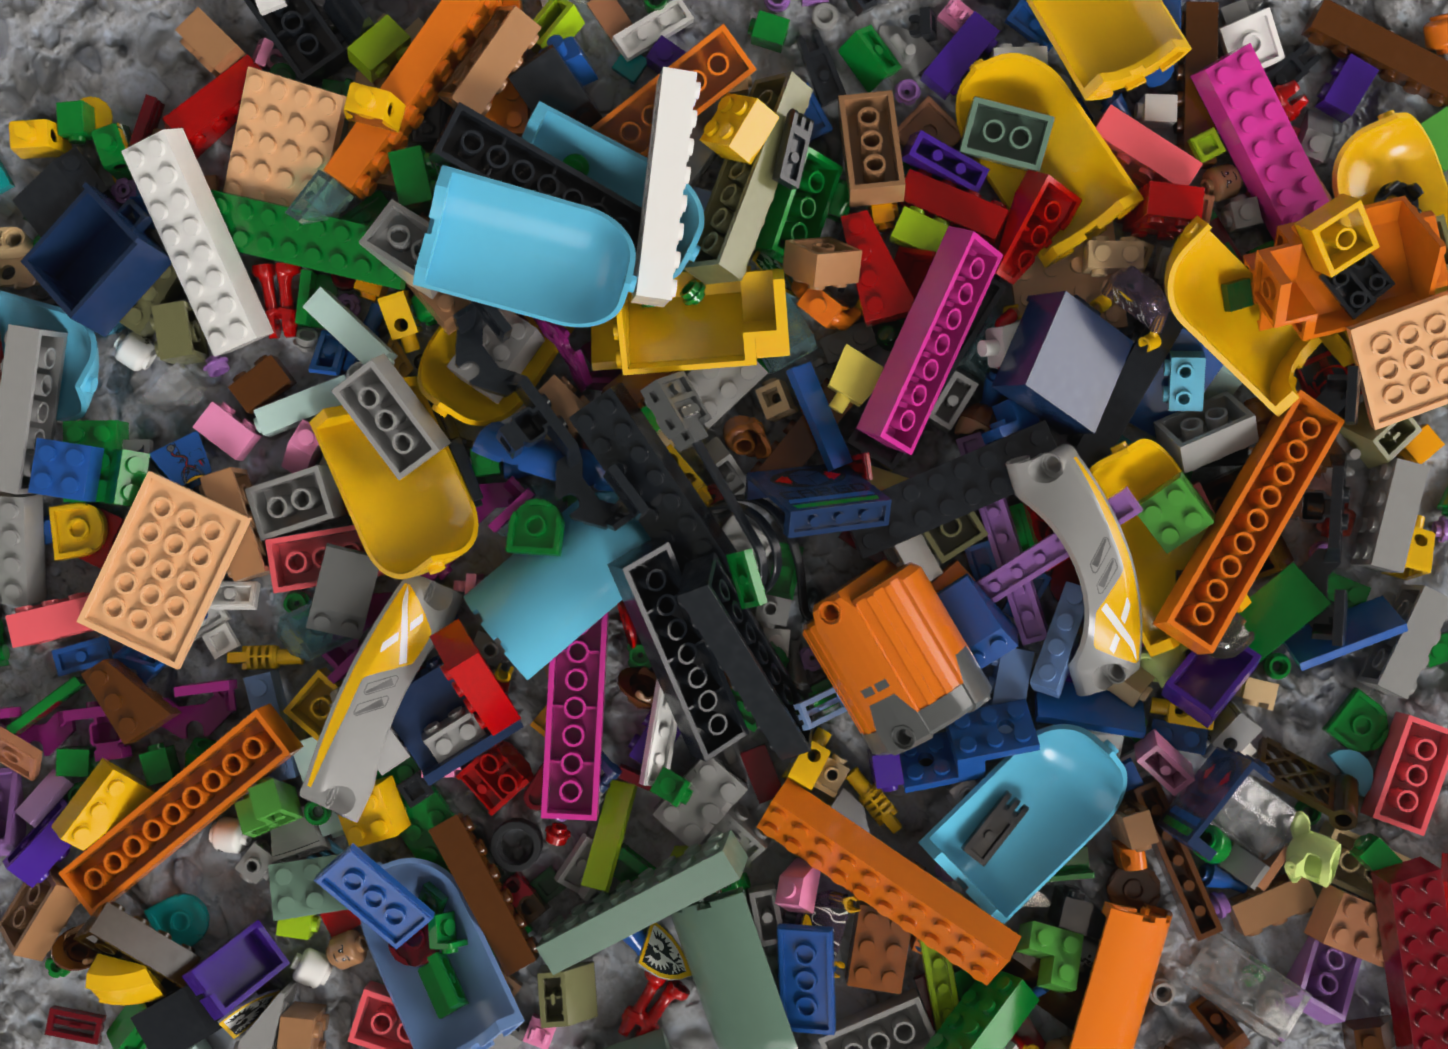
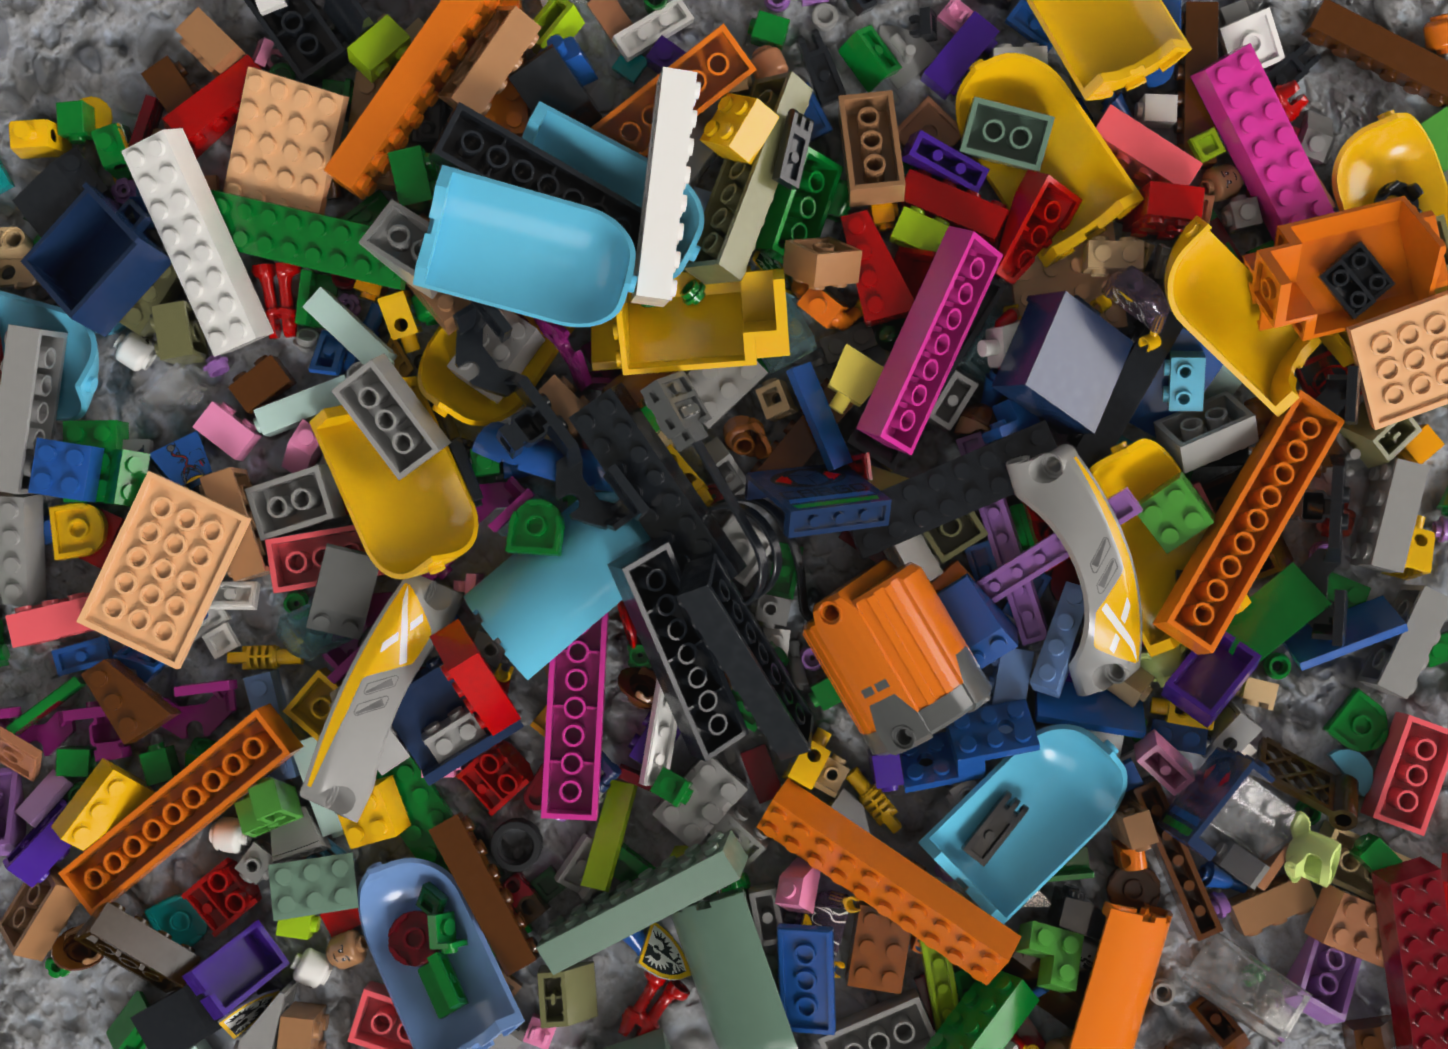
(52, 1019): dark red tile -> none
(122, 982): yellow slope -> none
(169, 83): none -> reddish brown brick
(222, 896): none -> red slope
(312, 818): green plate -> none
(319, 200): clear light blue slope -> none
(370, 107): yellow torso -> none
(374, 896): blue tile -> none
(415, 789): black tile -> none
(557, 834): red plate -> none
(577, 162): green plate -> none
(747, 578): green plate -> none
(768, 62): none -> nougat head
(804, 714): light blue tile -> none
(912, 87): medium lavender plate -> none
(1218, 841): green head -> none
(1234, 640): clear smoke brick -> none
(1237, 294): dark green tile -> none
(1337, 235): yellow brick -> none
(1346, 87): dark purple brick -> none

